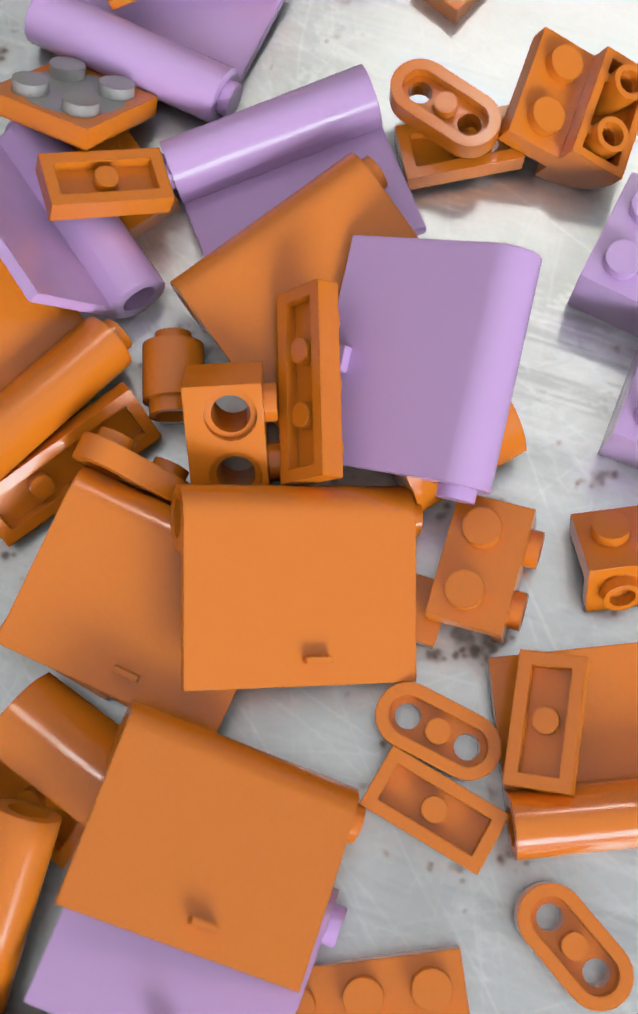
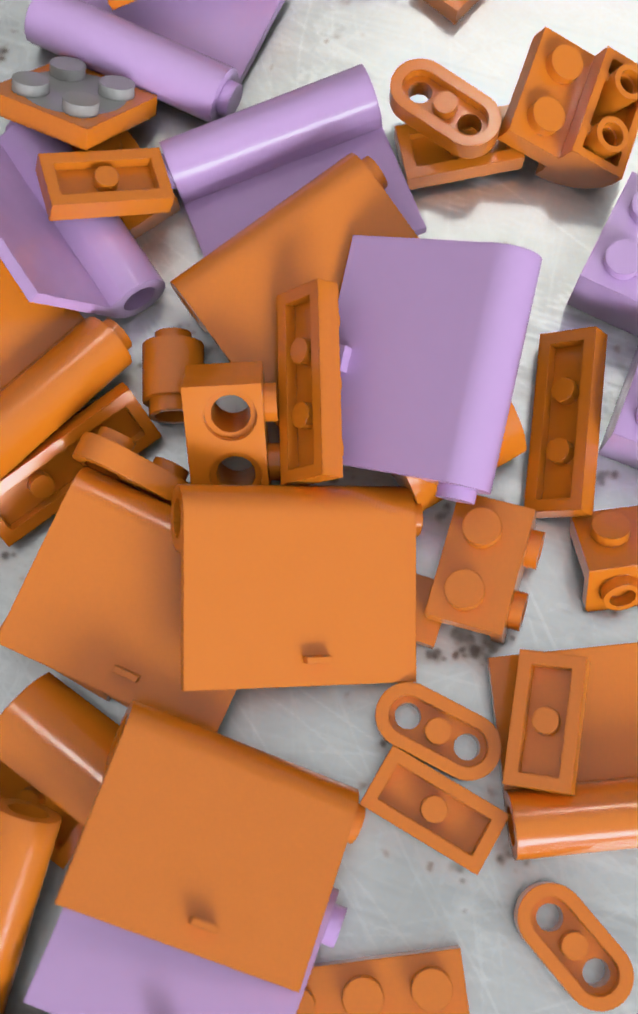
(566, 423): none -> orange plate

